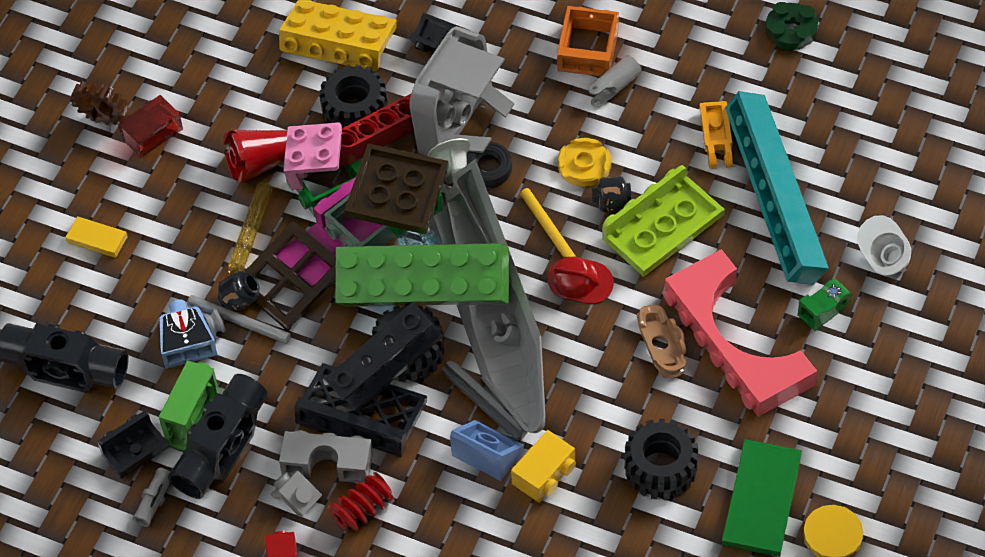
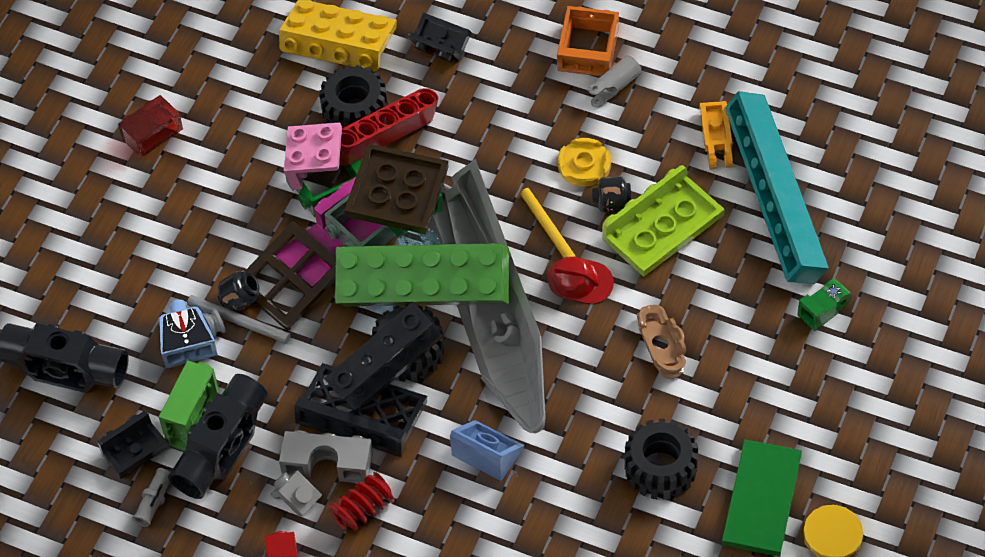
(96, 237): yellow tile -> none
(99, 102): reddish brown gear -> none
(250, 227): clear yellow axle -> none
(254, 152): red cone -> none
(453, 88): light grey piece -> none
(454, 152): white piece -> none
(483, 399): dark grey axle -> none
(503, 157): black tyre -> none
(543, 466): yellow piece -> none
(760, 380): coral arch -> none
(793, 13): dark green plate -> none
(884, 245): white piece -> none

